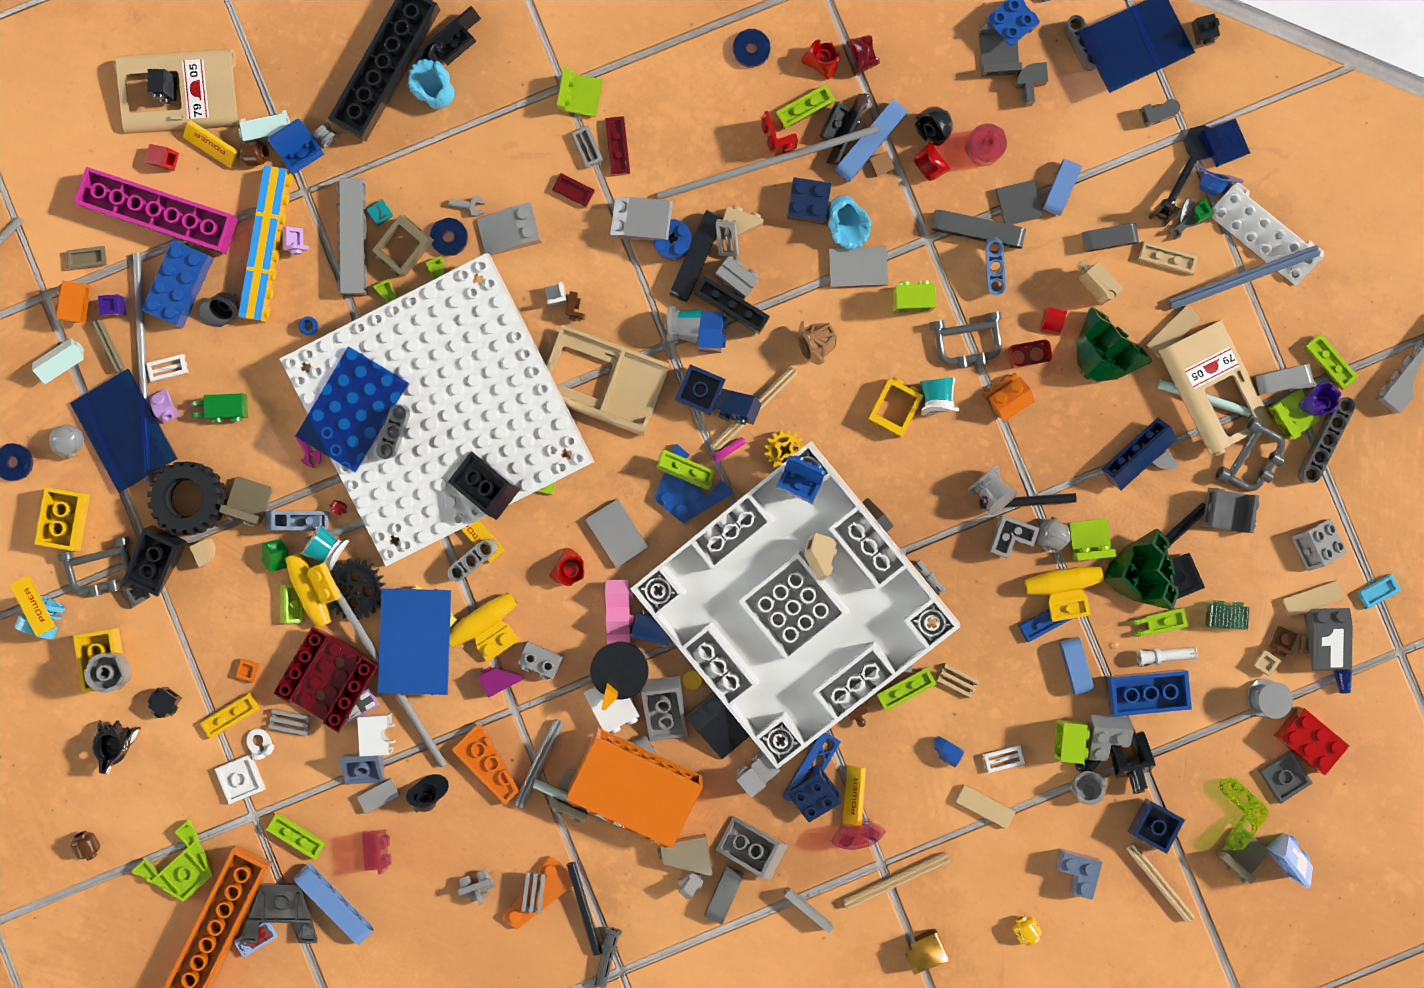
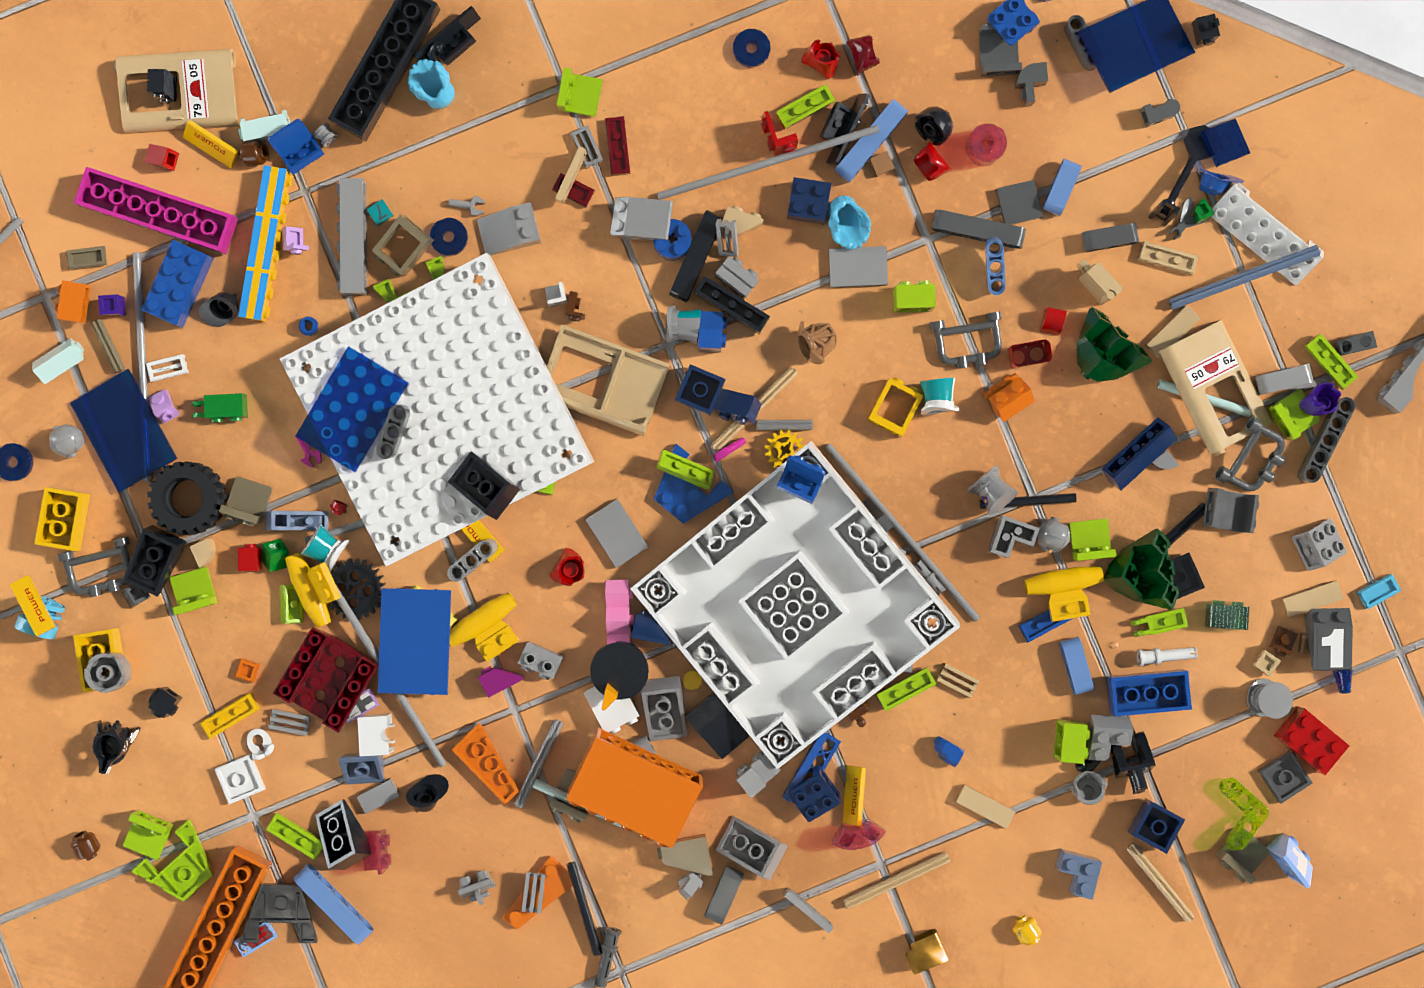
(147, 834): none -> lime bracket
(193, 591): none -> lime bracket
(249, 558): none -> red brick
(342, 836): none -> black slope
(571, 175): none -> tan tile
(784, 424): none -> light grey axle
(819, 554): tan slope -> none
(902, 532): none -> light grey piece
(1005, 750): white tile -> none
(1357, 343): none -> dark grey leg

